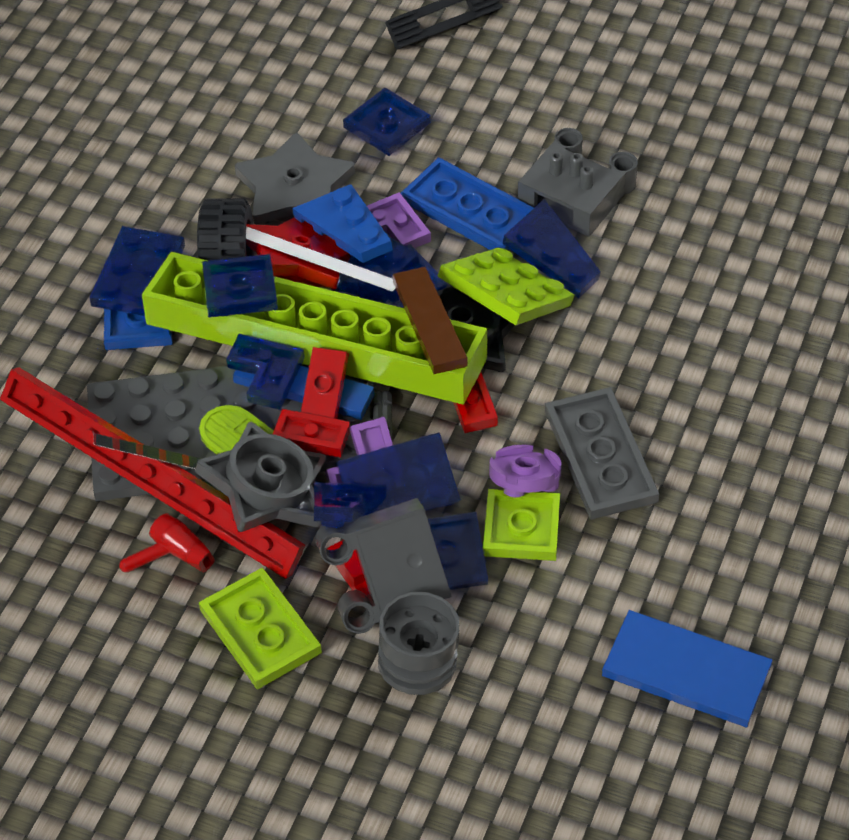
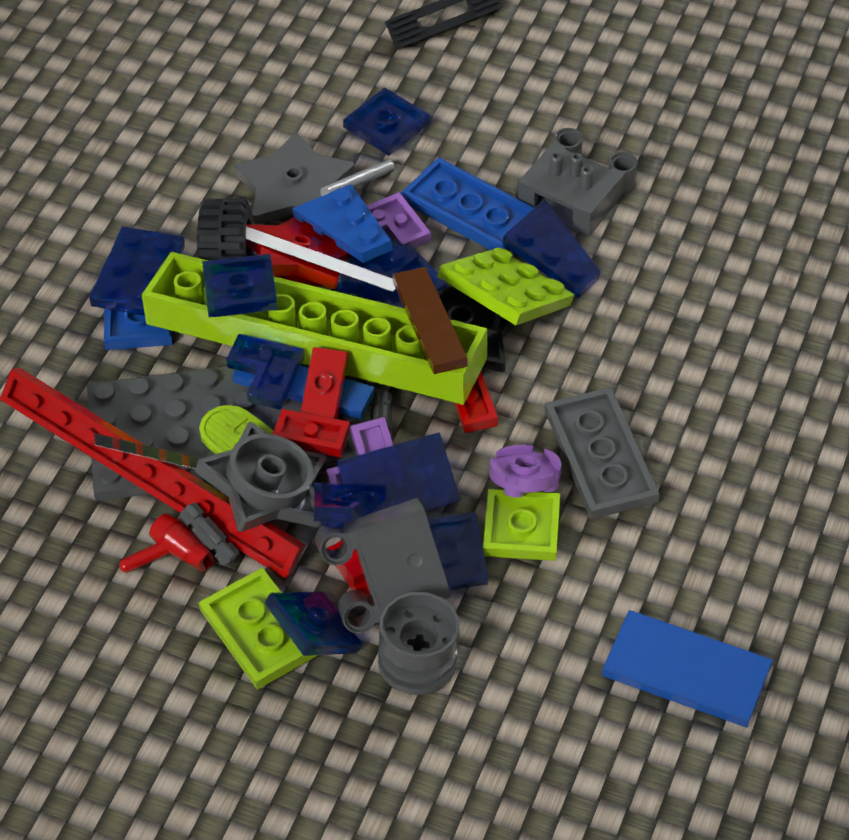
(209, 534): none -> dark grey axle
(312, 623): none -> clear blue plate
(361, 177): none -> light grey bar

